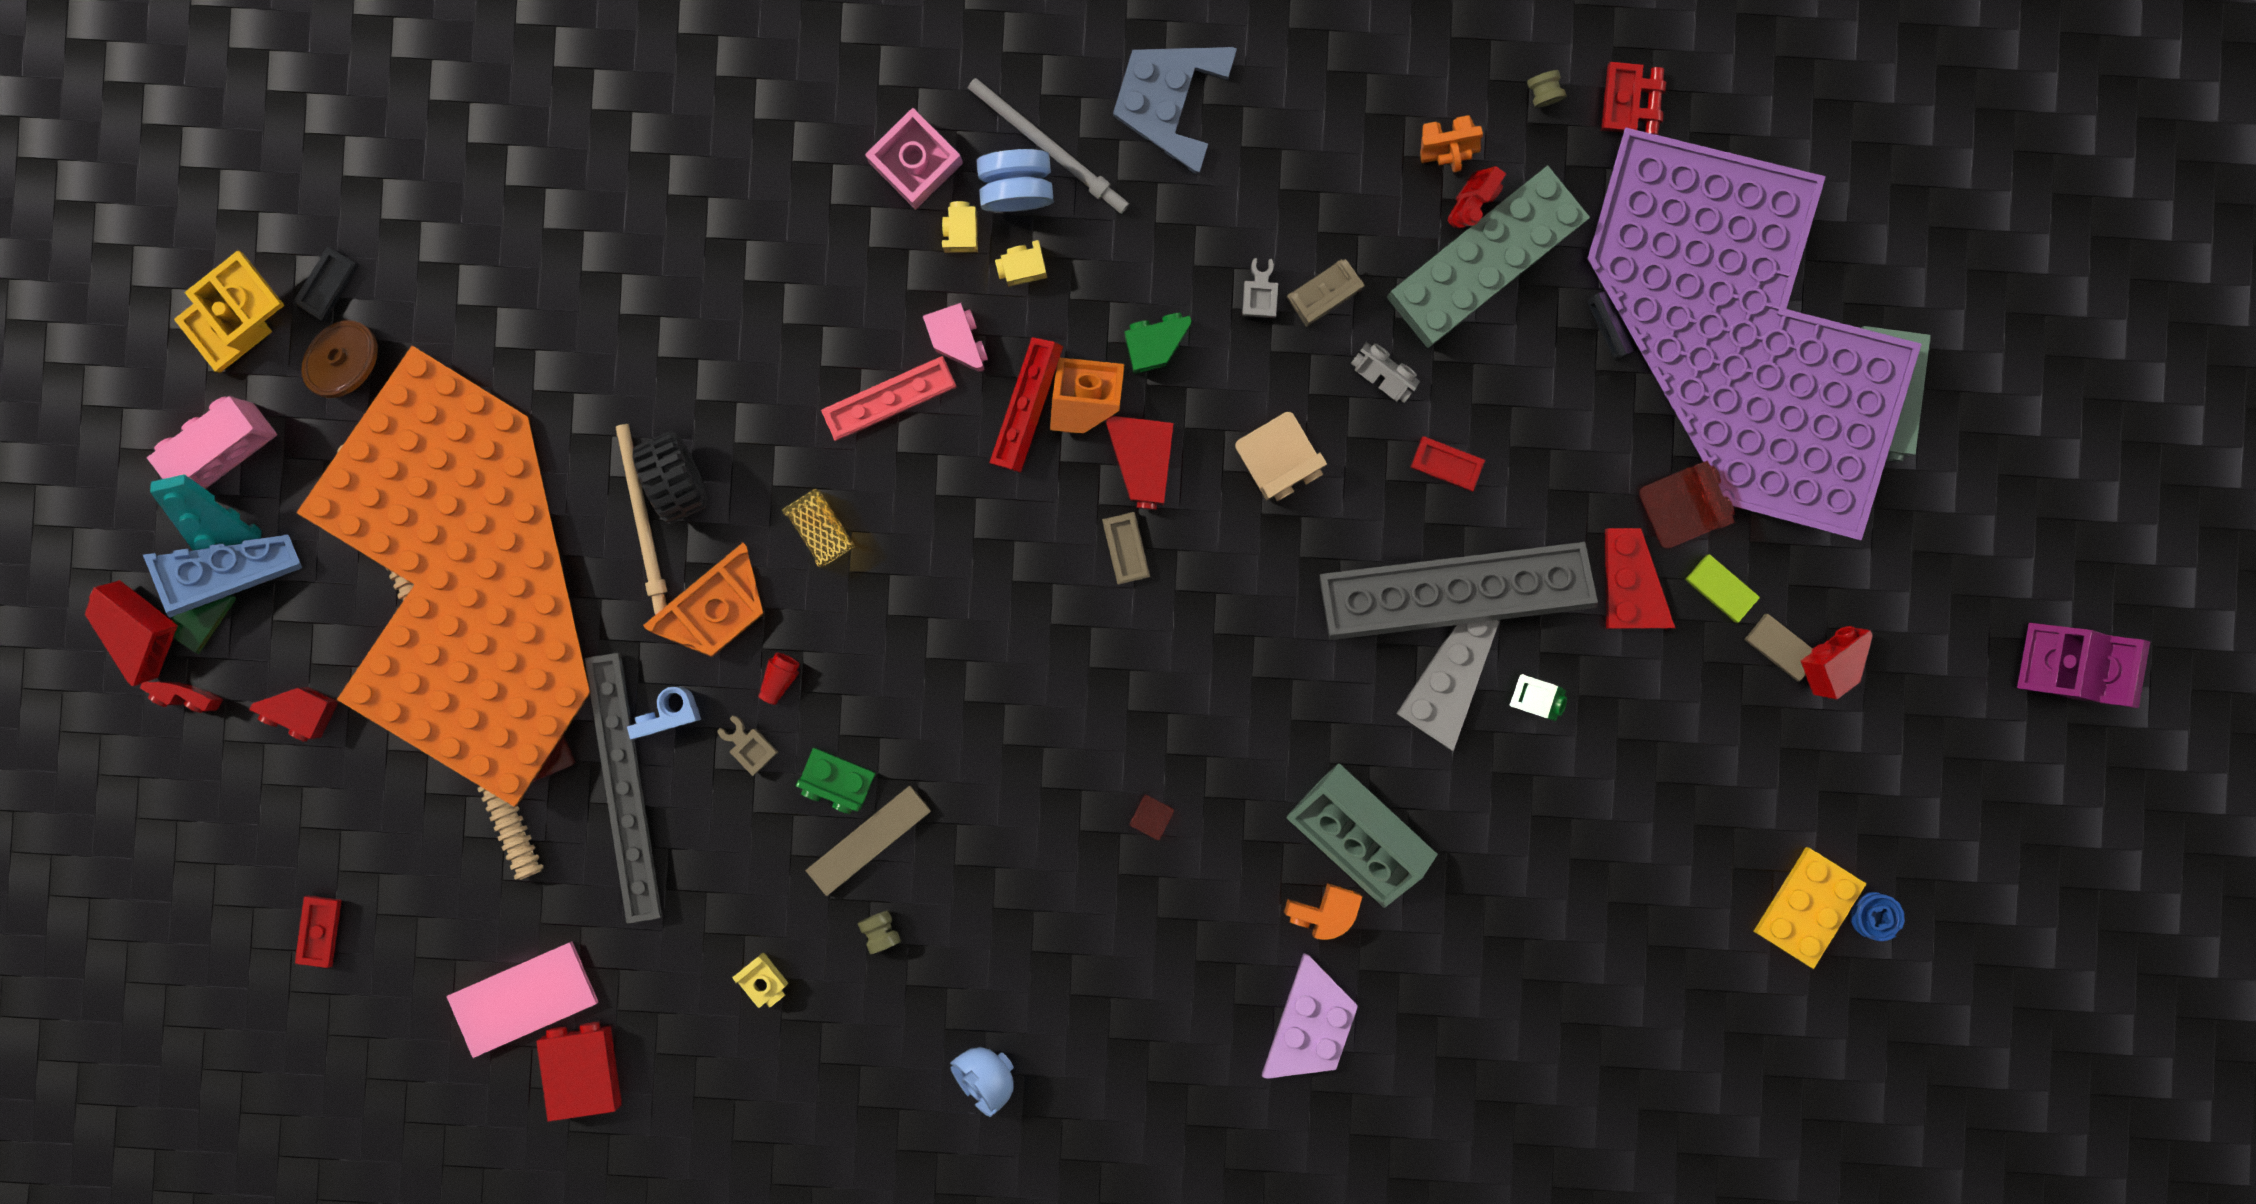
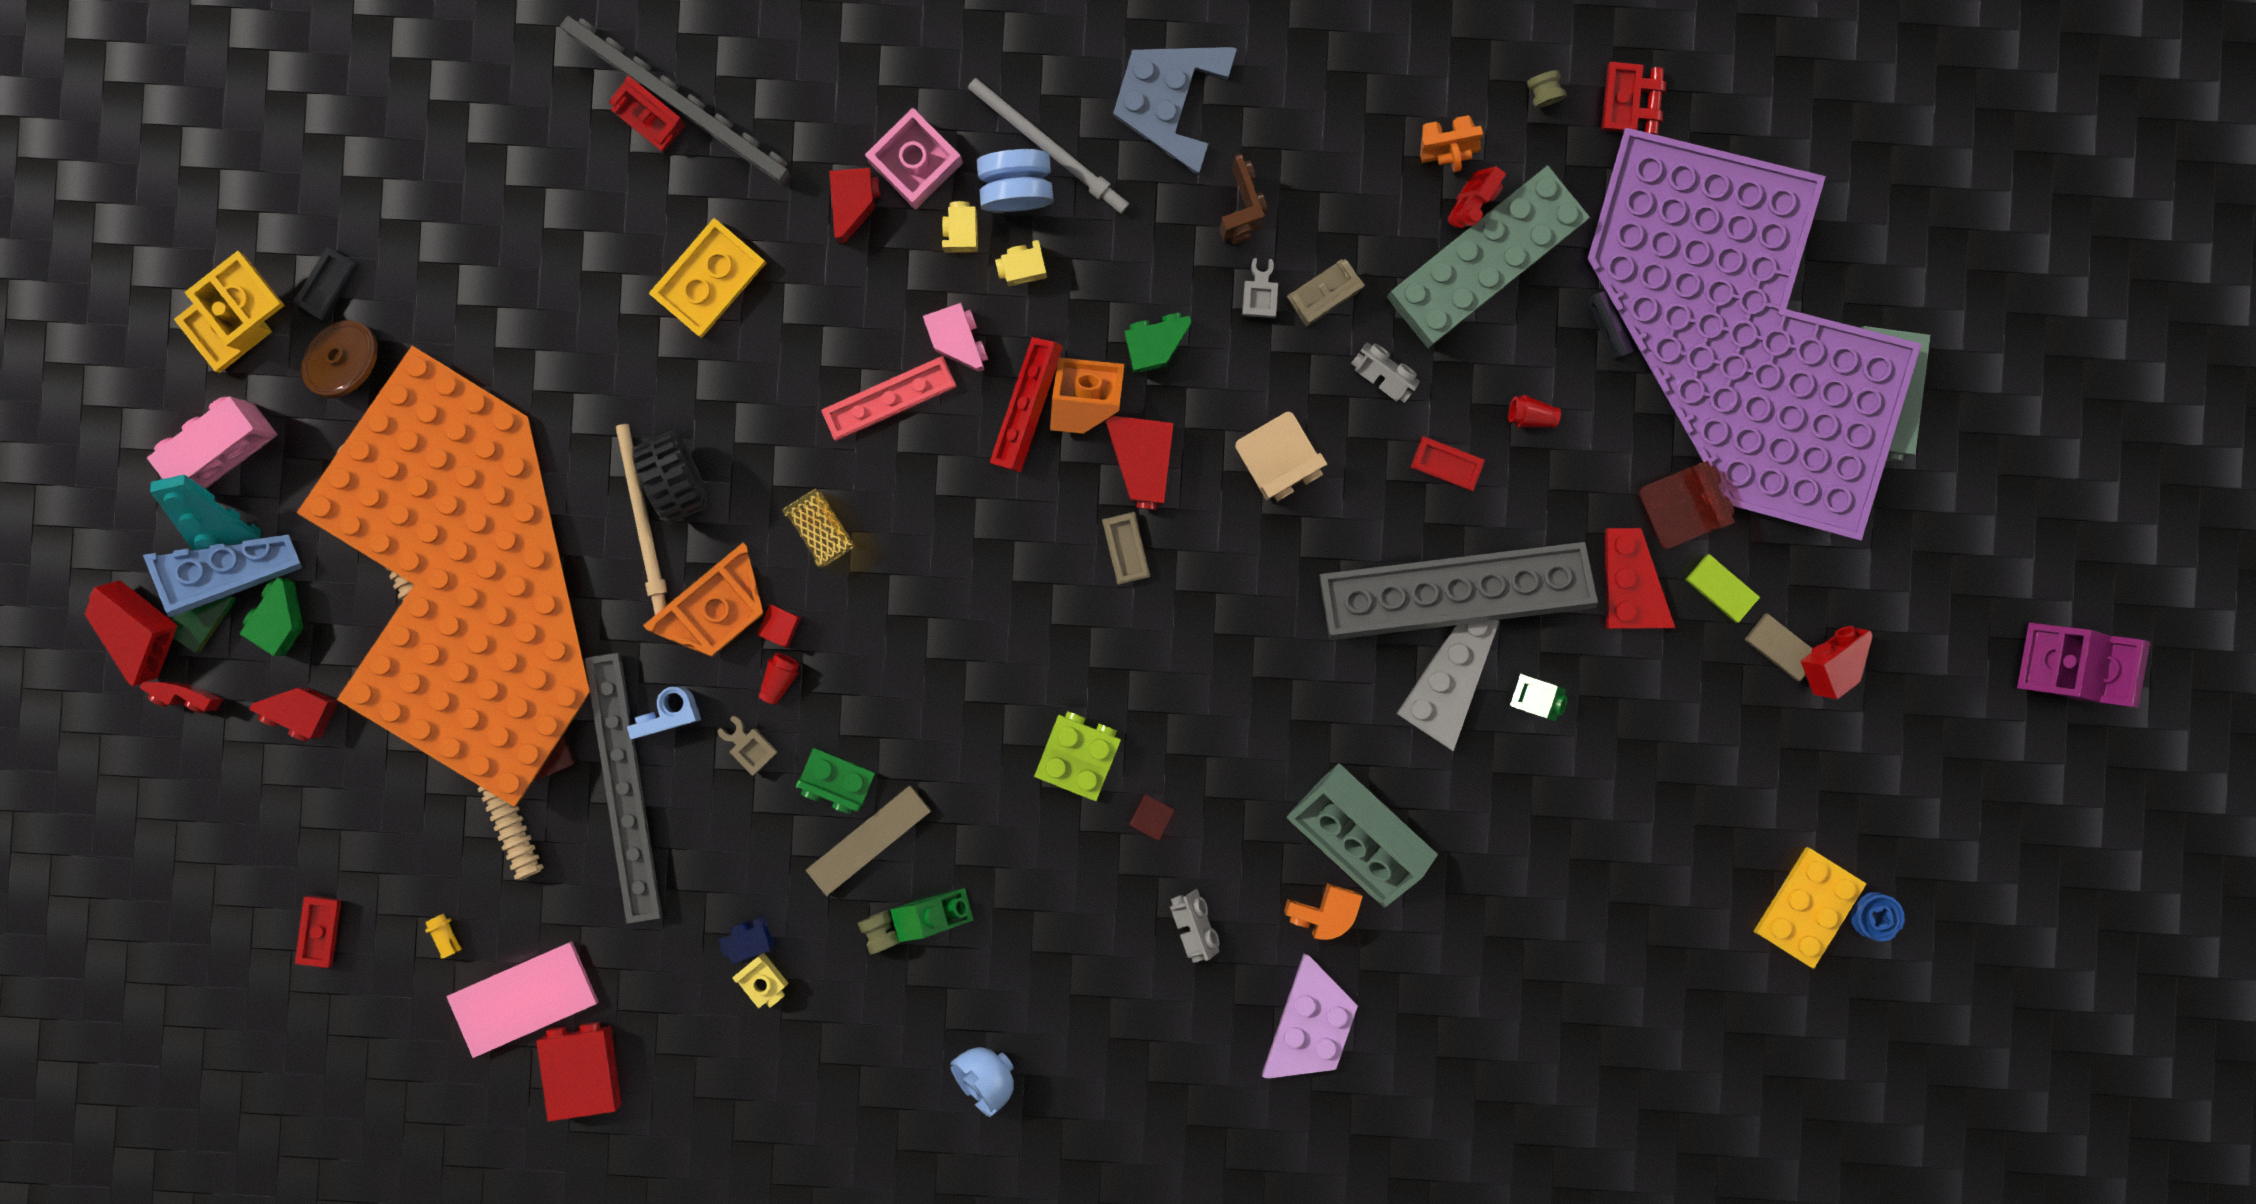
(276, 619): none -> green slope
(443, 935): none -> yellow pin
(646, 114): none -> red hinge
(688, 107): none -> dark grey plate
(707, 278): none -> yellow plate
(747, 940): none -> clear blue brick
(779, 626): none -> red slope
(852, 199): none -> red slope
(931, 915): none -> green slope
(1078, 756): none -> lime plate
(1192, 911): none -> light grey hinge
(1243, 222): none -> reddish brown bracket
(1530, 412): none -> red cone

